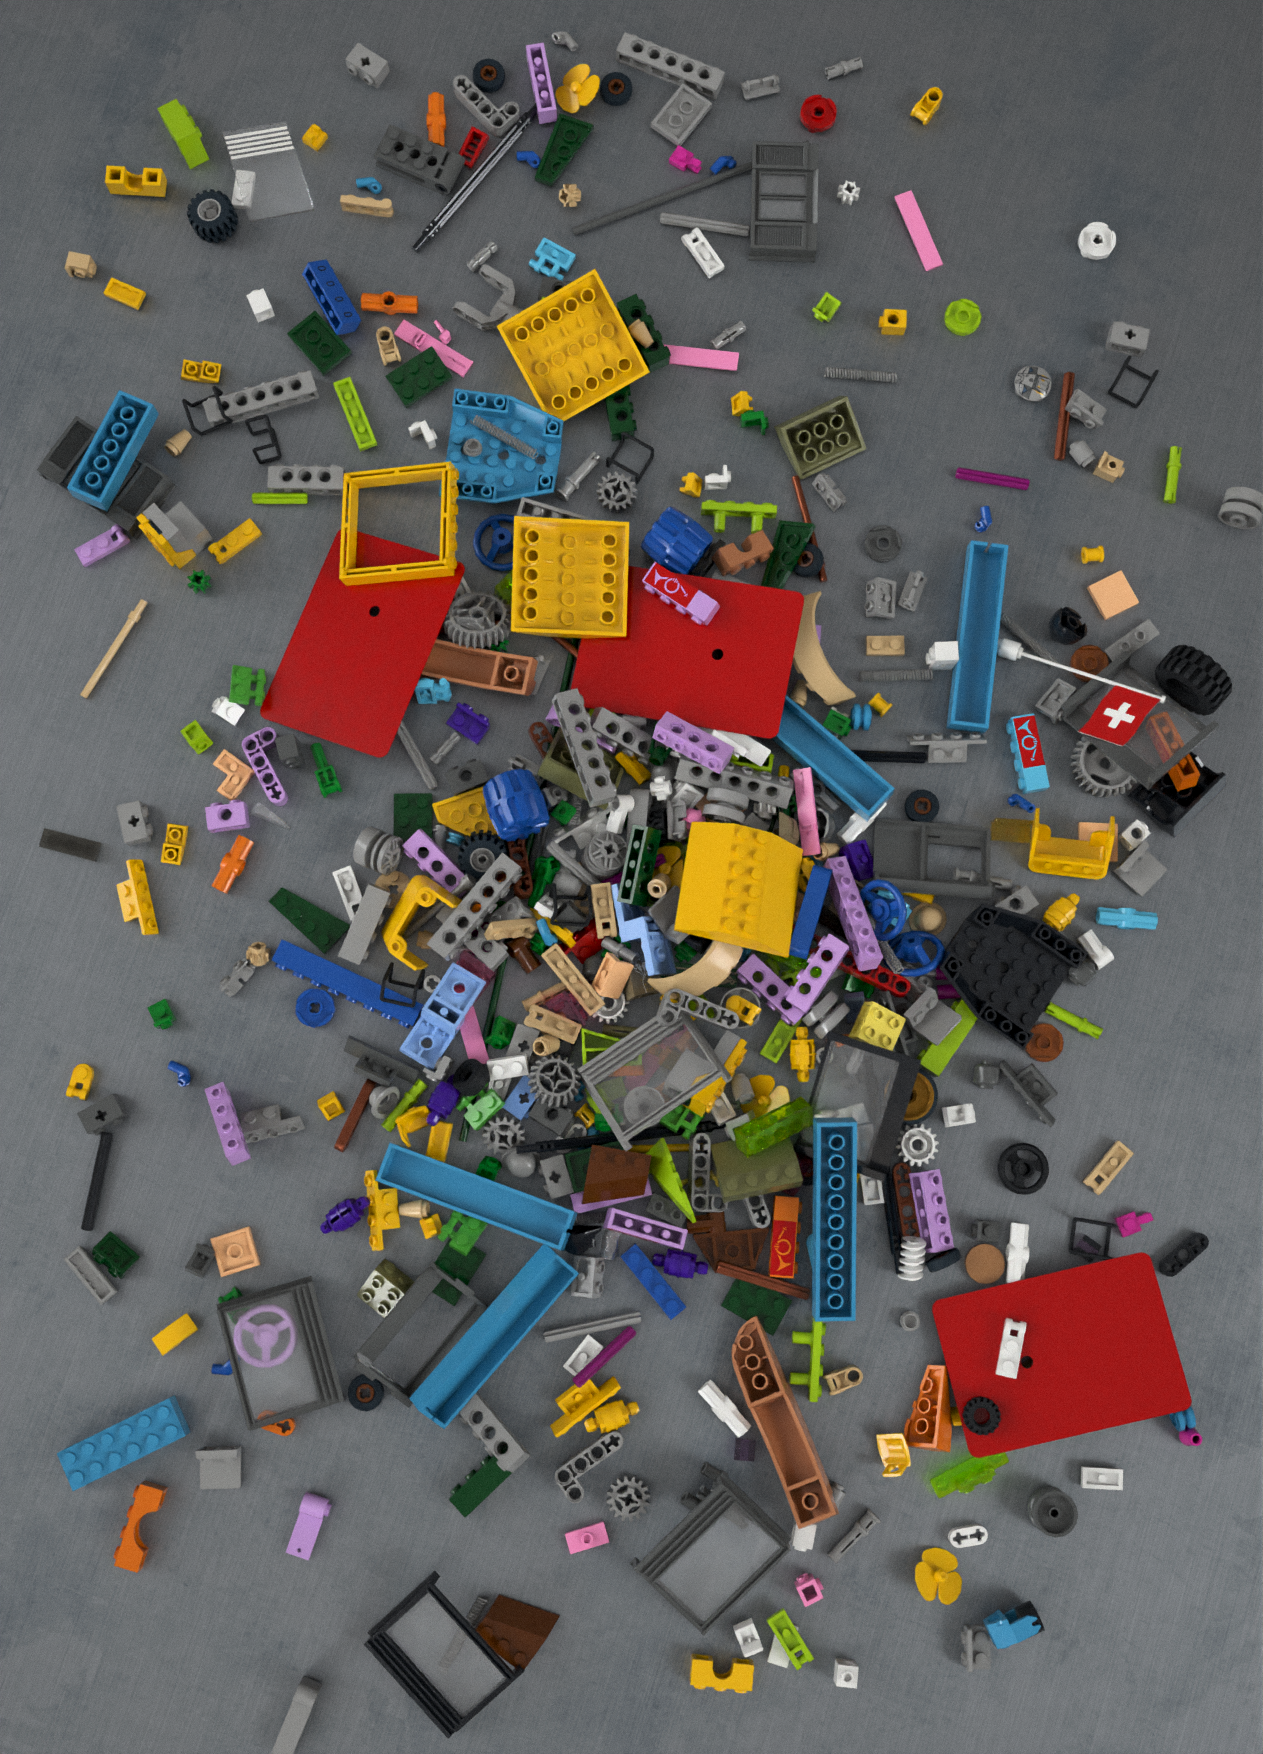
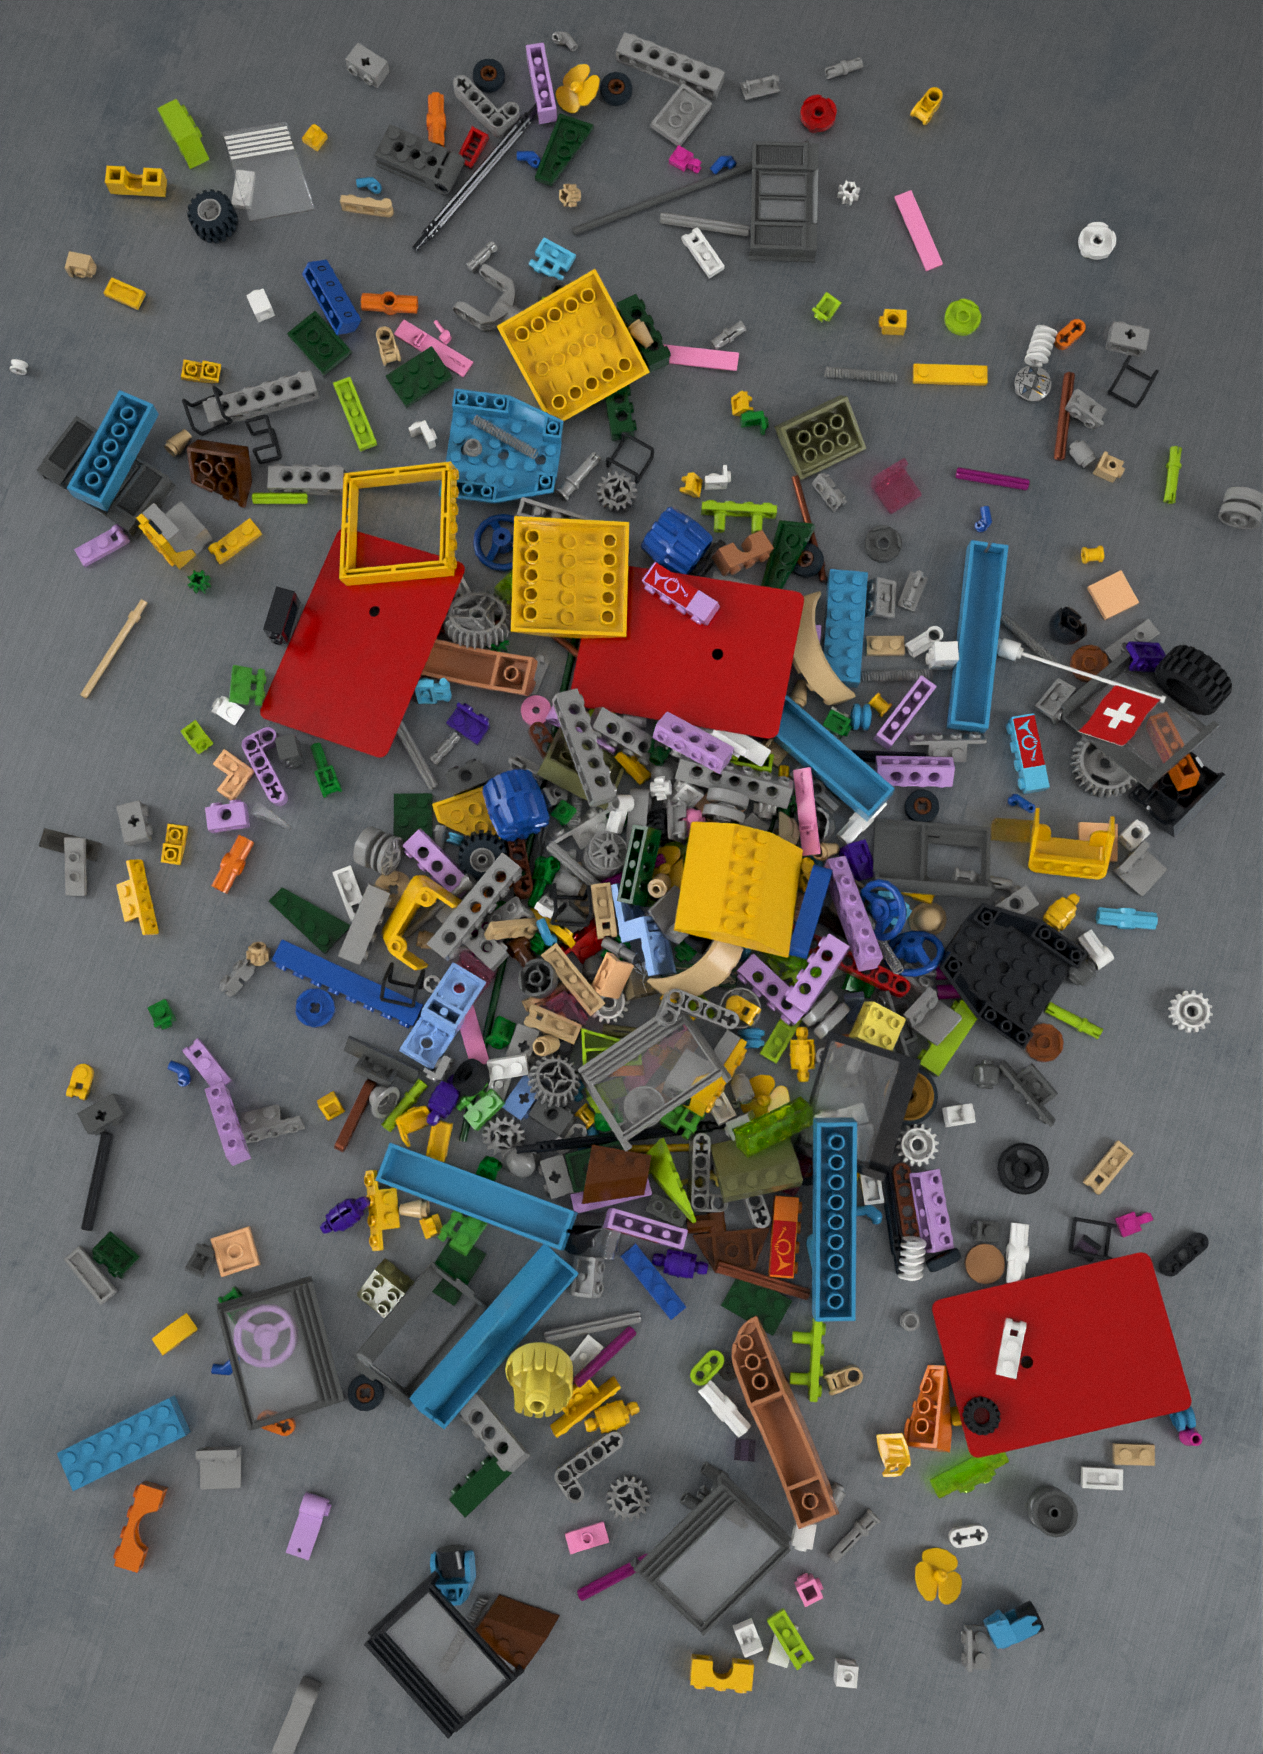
(18, 367): none -> white bush
(75, 866): none -> light grey plate
(206, 1064): none -> lavender plate
(221, 469): none -> reddish brown wedge
(281, 616): none -> black window
(454, 1558): none -> dark azure piece
(535, 702): none -> bright pink piece
(538, 979): none -> dark grey cylinder
(540, 1378): none -> light yellow piece
(606, 1581): none -> magenta axle
(708, 1368): none -> lime plate
(727, 1376): none -> clear smoke plate
(752, 1036): none -> dark azure wheel
(779, 753): none -> tan bracket
(845, 624): none -> dark azure brick
(869, 1210): none -> dark azure arm
(895, 487): none -> clear pink bracket
(904, 712): none -> lavender brick
(905, 766): none -> lavender brick
(923, 642): none -> white piece
(950, 374): none -> yellow plate
(1040, 346): none -> white piece
(1072, 337): none -> orange beam
(1133, 1454): none -> tan plate
(1145, 655): none -> dark purple bracket
(1199, 1006): none -> white gear

